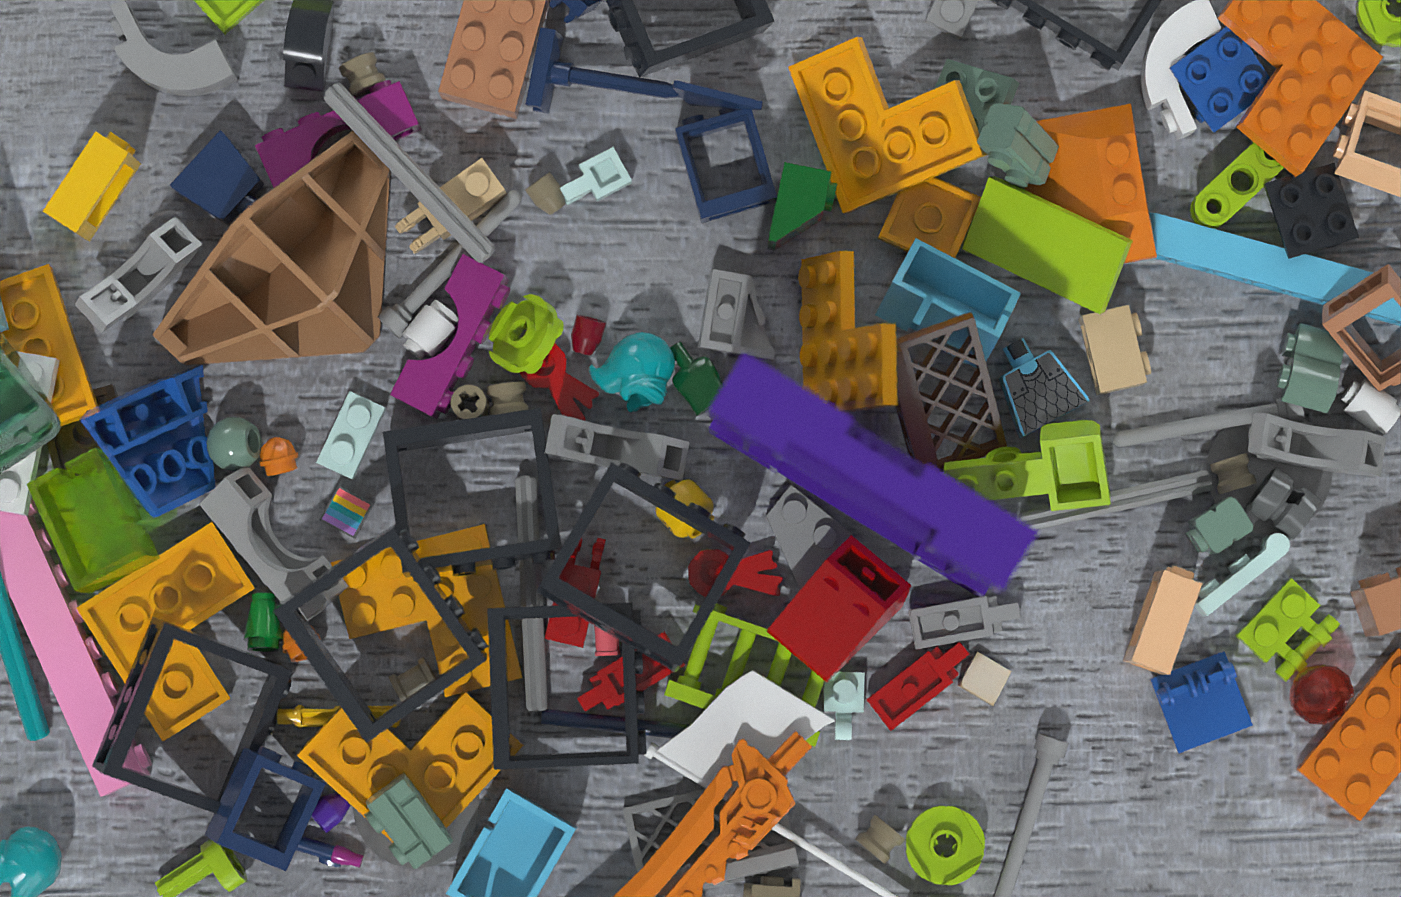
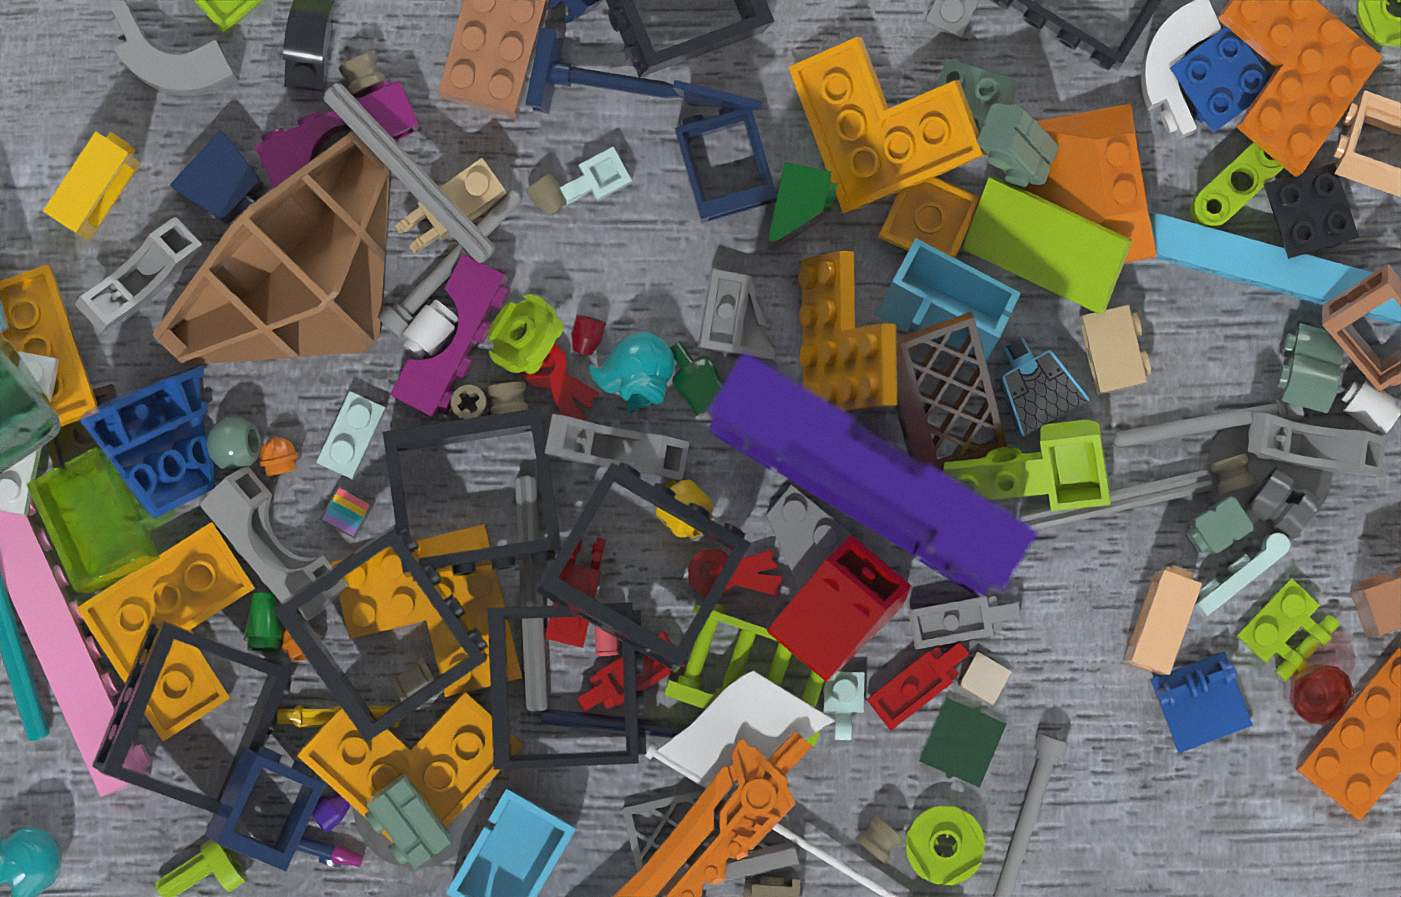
(962, 742): none -> clear green piece

